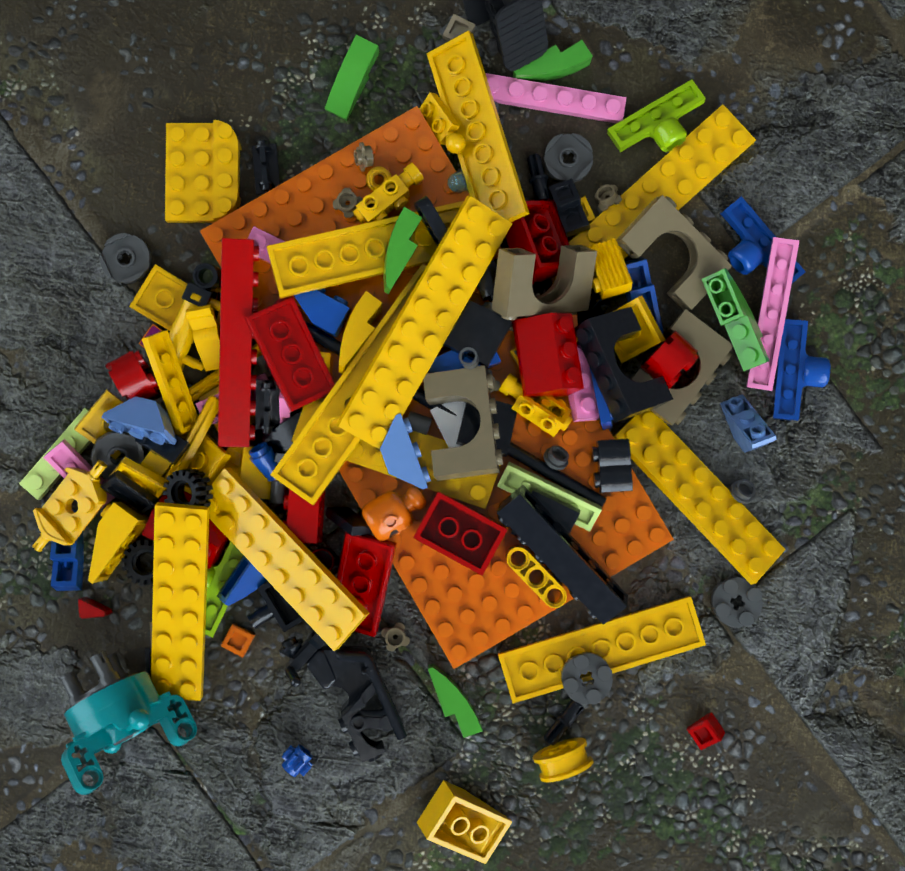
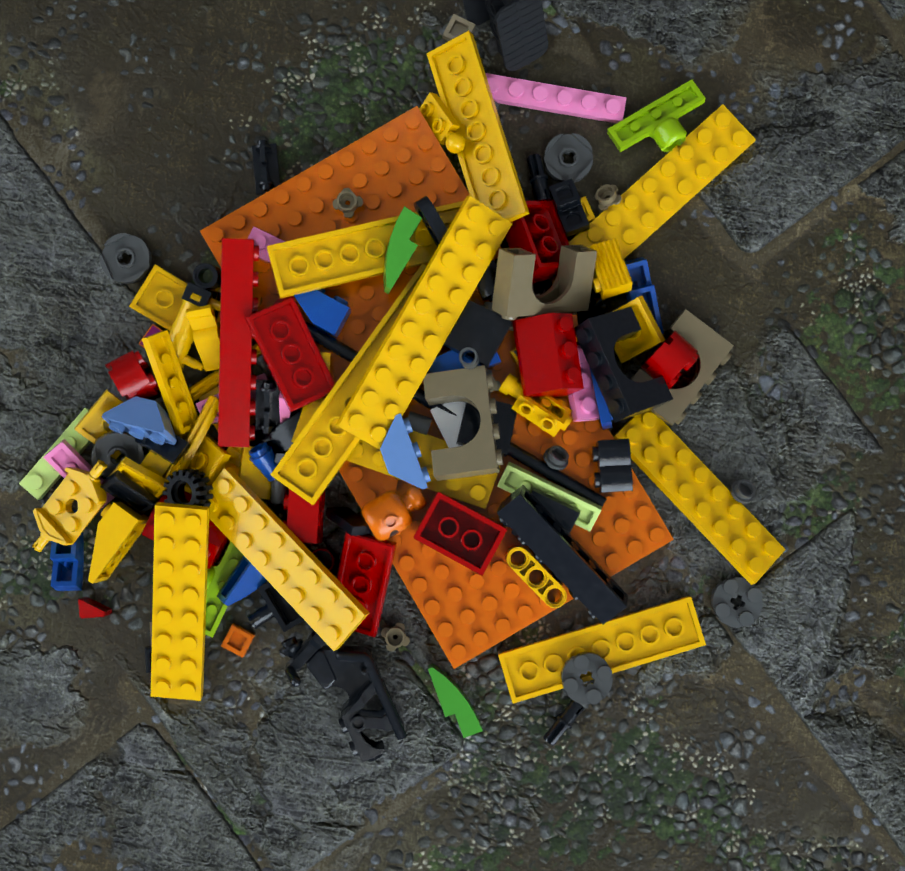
(115, 713): teal piece -> none
(131, 562): black tyre -> none
(201, 172): yellow plate -> none
(297, 760): blue gear -> none
(352, 77): bright green slope -> none
(358, 329): yellow slope -> none
(363, 156): dark tan plate -> none
(375, 171): yellow plate -> none
(384, 200): yellow brick -> none
(457, 182): clear light blue hinge -> none
(463, 823): yellow slope -> none
(556, 64): bright green slope -> none
(563, 760): yellow wheel -> none
(705, 260): dark tan arch -> none
(706, 731): red slope -> none
(737, 317): bright green slope -> none
(746, 424): medium blue slope -> none
(755, 239): blue plate -> none
(774, 309): bright pink plate -> none
(796, 371): blue plate -> none

